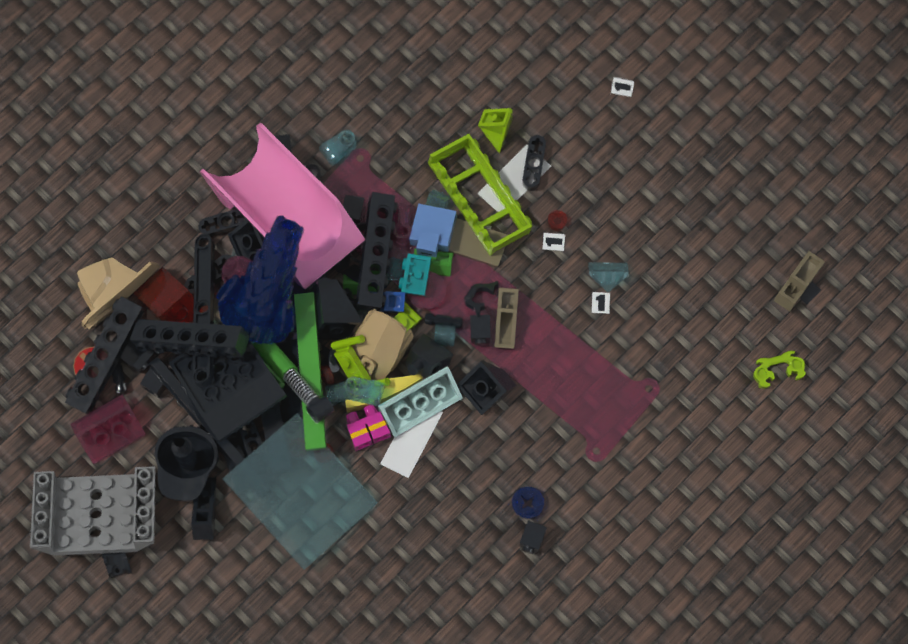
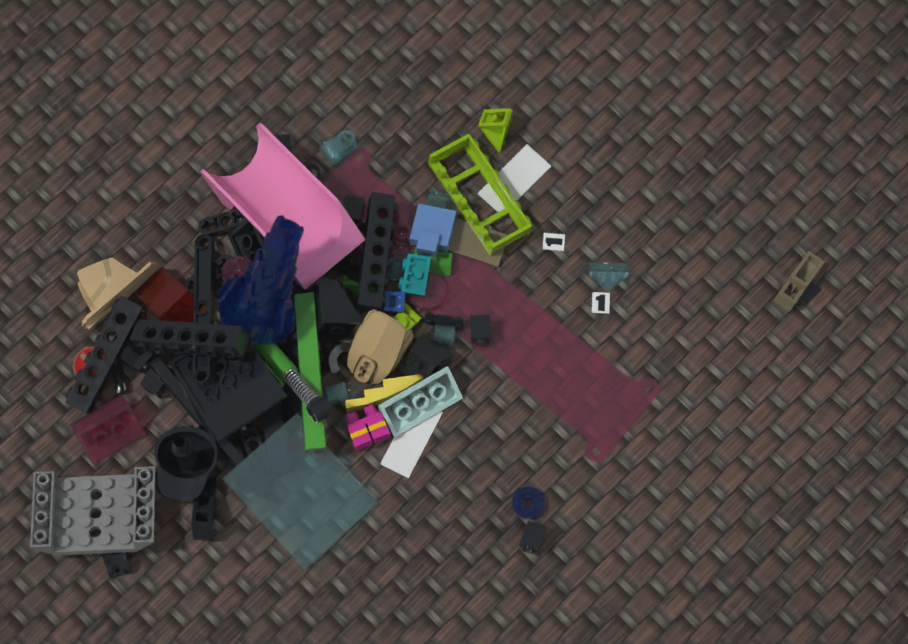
(327, 375): clear red tile -> none
(350, 361): lime plate -> none
(364, 390): clear light blue piece -> none
(478, 307): black helmet -> none
(486, 386): black slope -> none
(506, 317): dark tan slope -> none
(530, 155): black beam -> none
(557, 220): clear red tile -> none
(622, 87): white sticker -> none
(761, 373): lime helmet -> none

